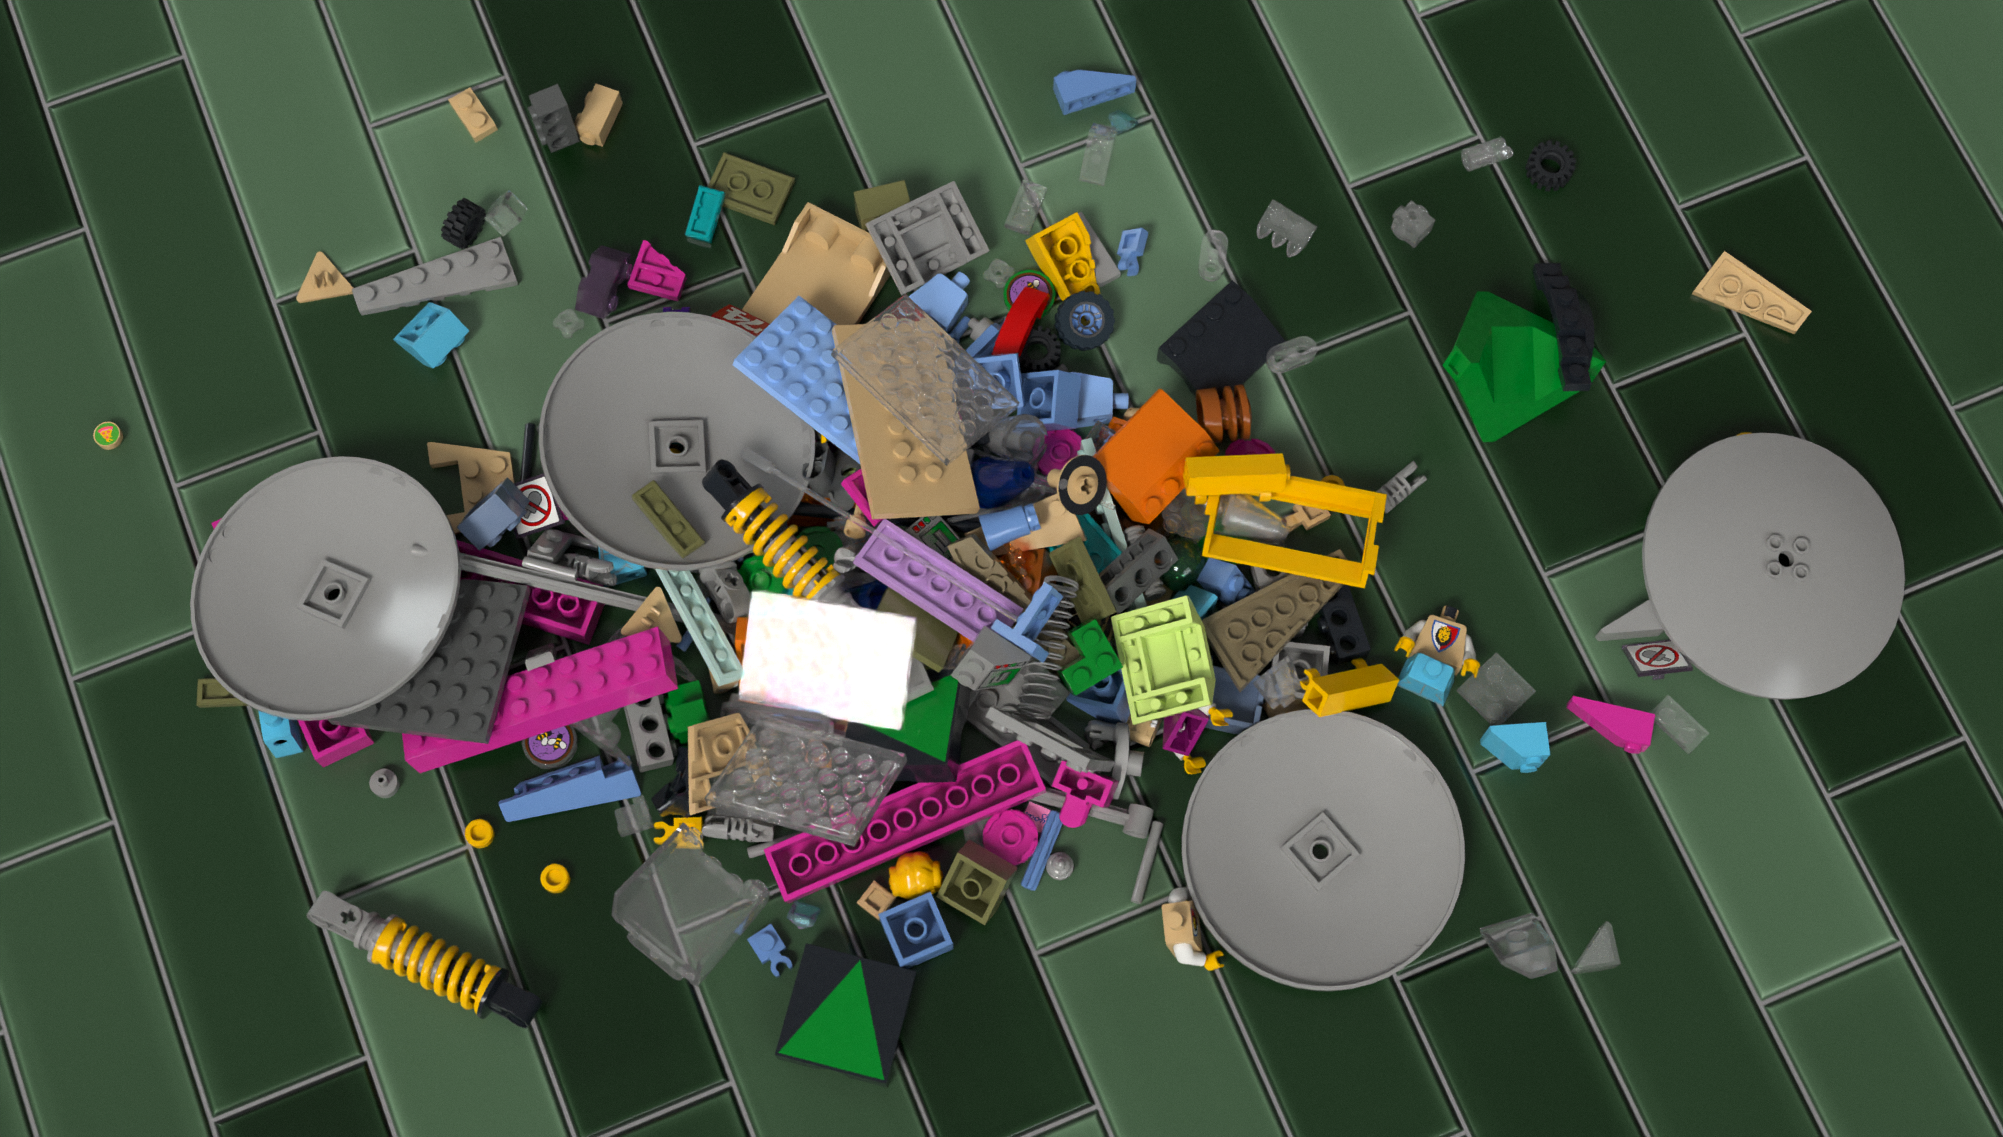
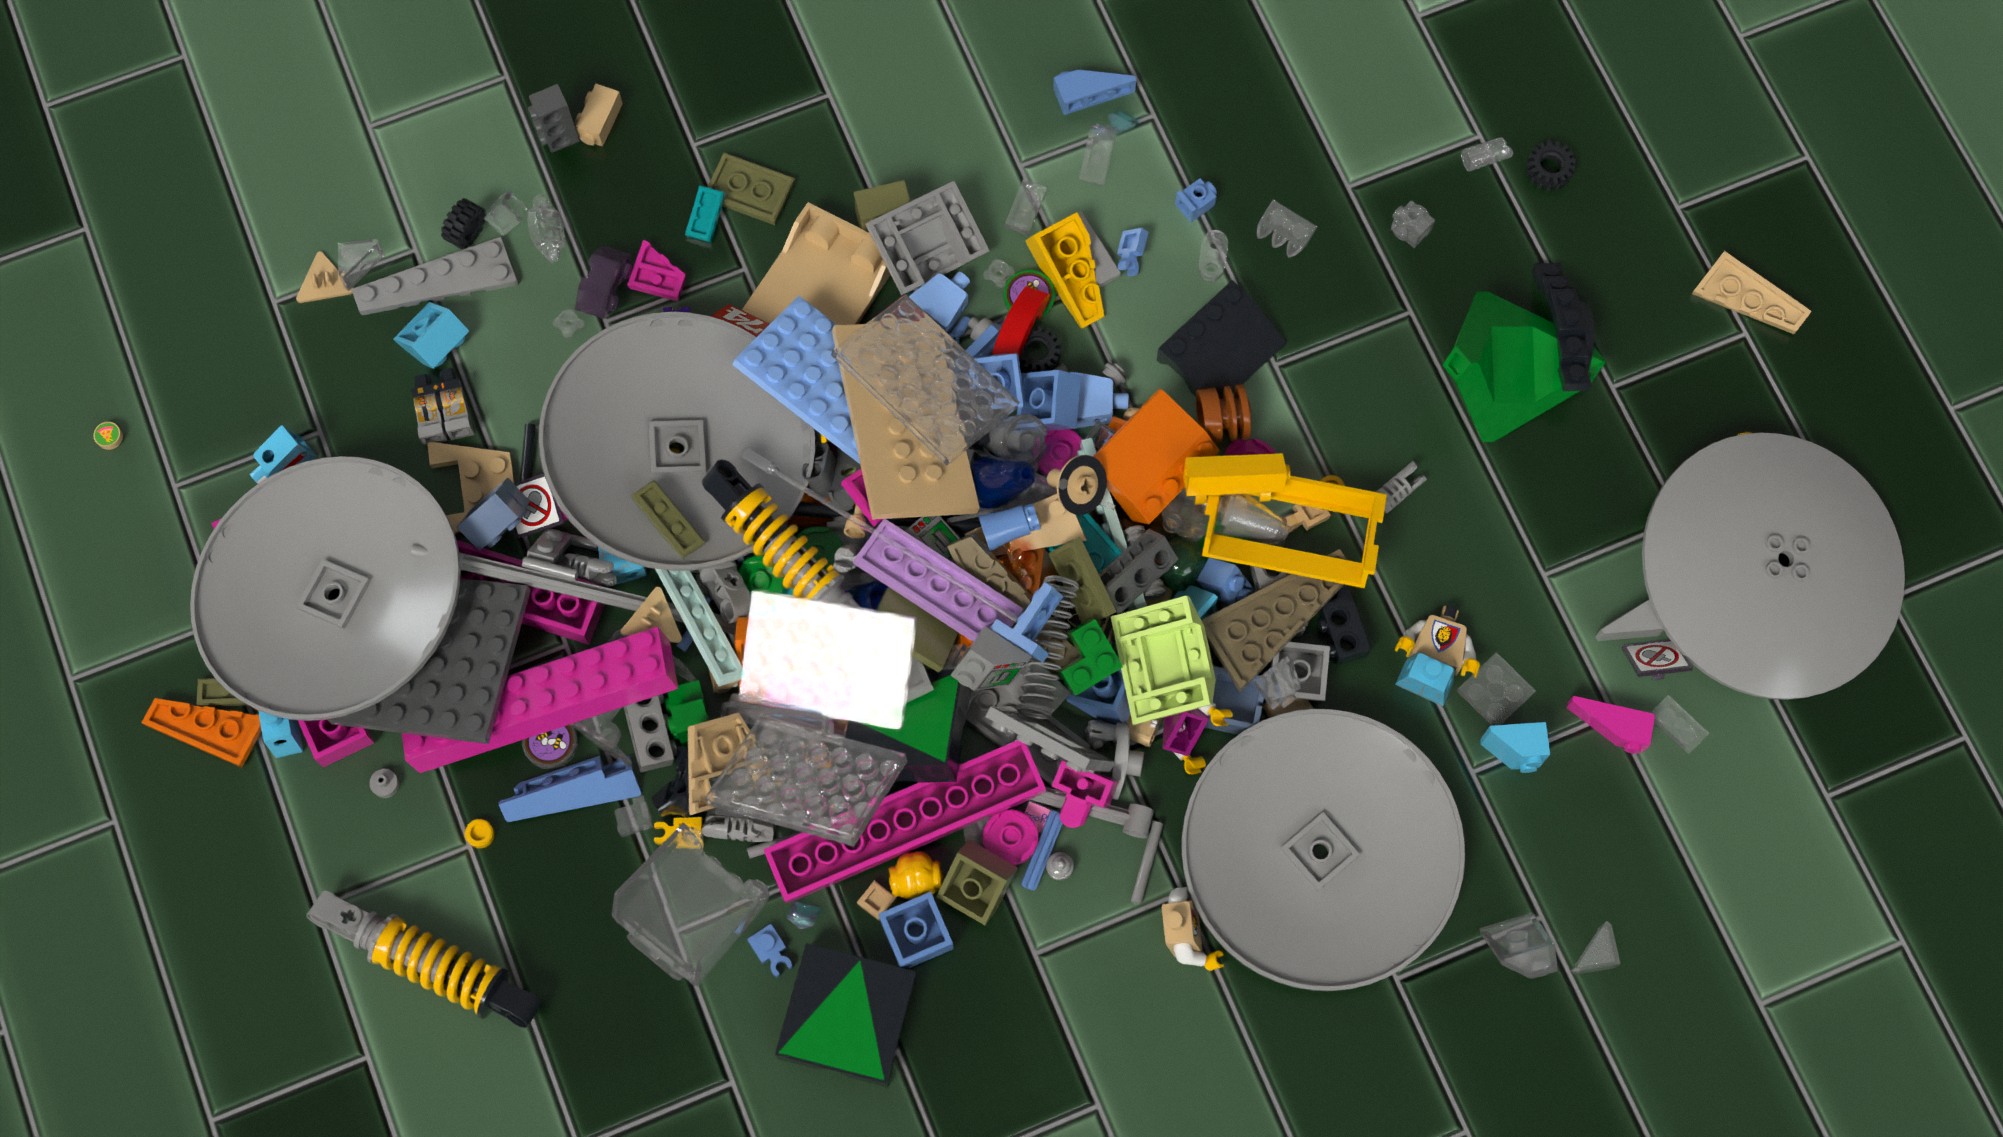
(215, 731): none -> orange wing
(280, 452): none -> medium azure torso
(357, 259): none -> clear slope
(438, 399): none -> hips
(473, 114): tan plate -> none
(540, 656): light grey tile -> none
(546, 228): none -> clear piece
(555, 878): yellow tile -> none
(1095, 310): black wheel -> none
(1114, 372): none -> light grey plate
(1193, 206): none -> medium blue brick
(1289, 354): clear plate -> none
(1348, 689): yellow brick -> none

